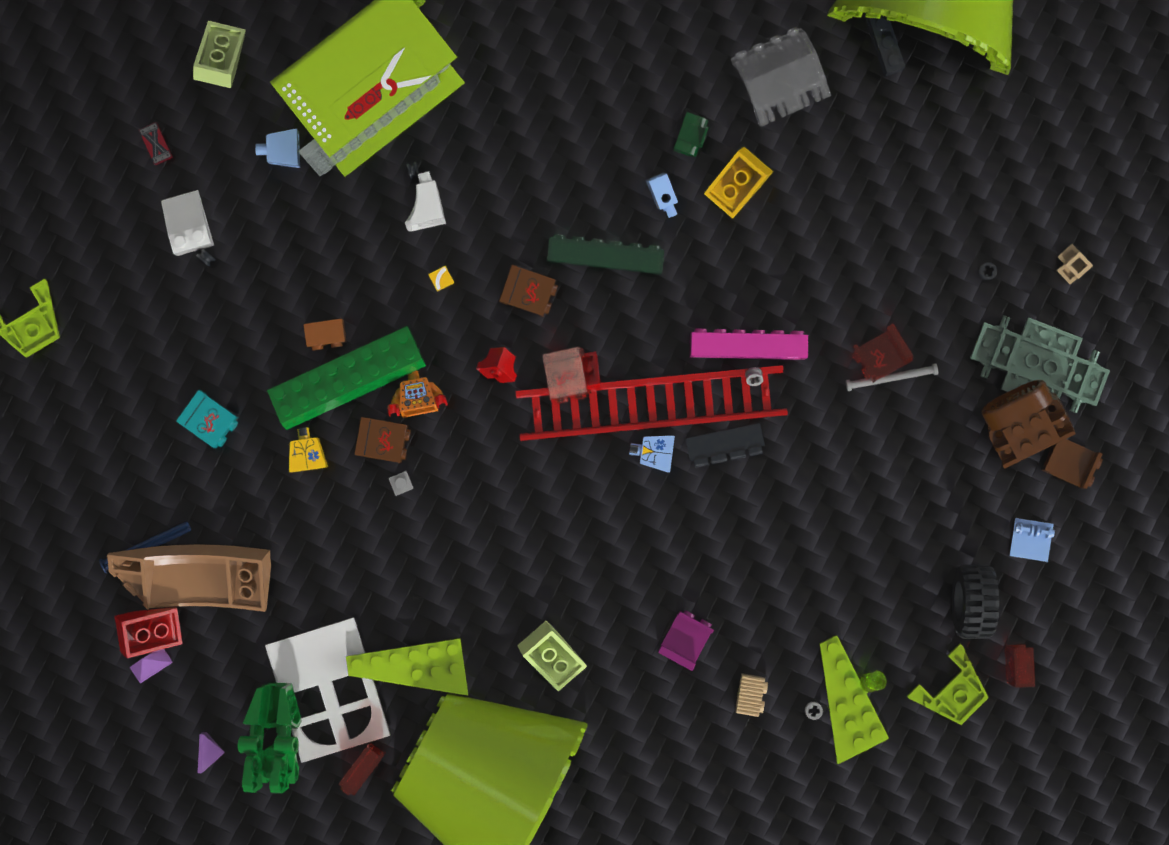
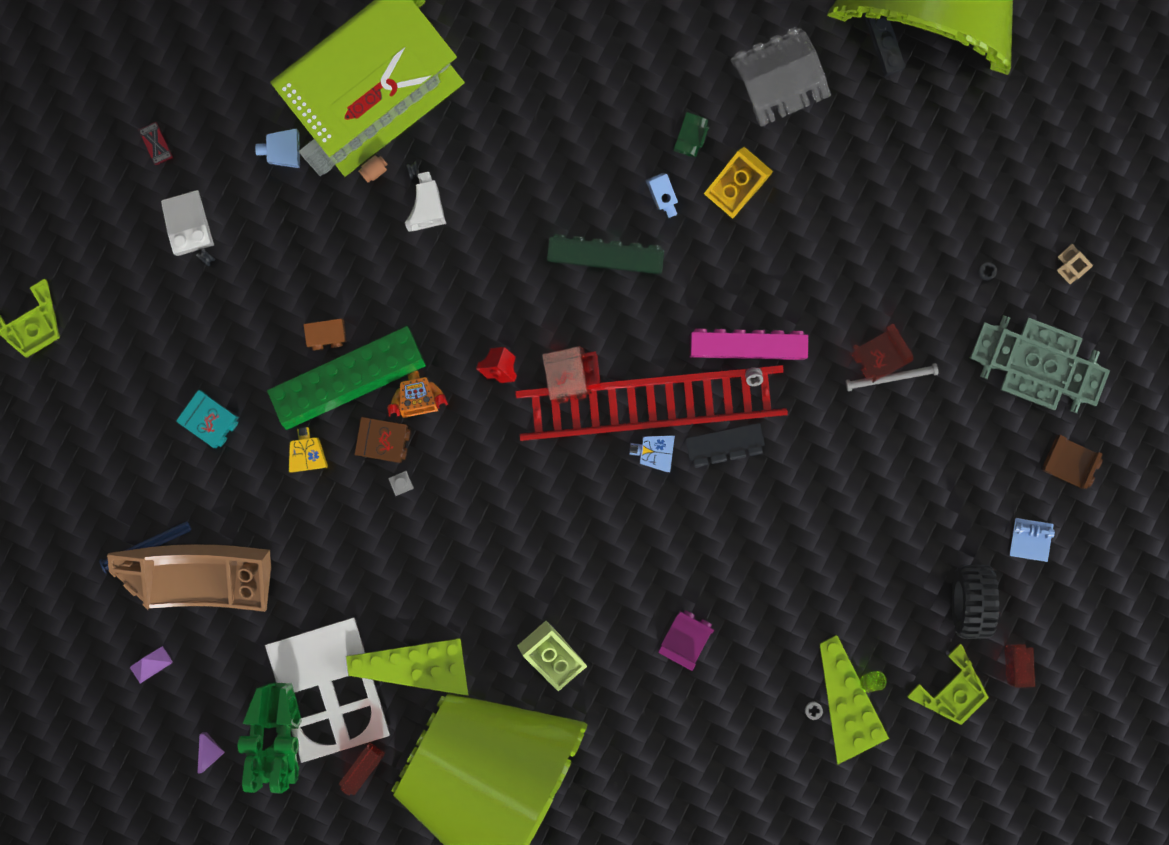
(148, 631): red slope -> none
(218, 54): yellowish green slope -> none
(373, 168): none -> nougat brick
(441, 278): yellow tile -> none
(528, 291): reddish brown panel -> none
(750, 695): tan brick -> none
(1026, 421): reddish brown brick -> none

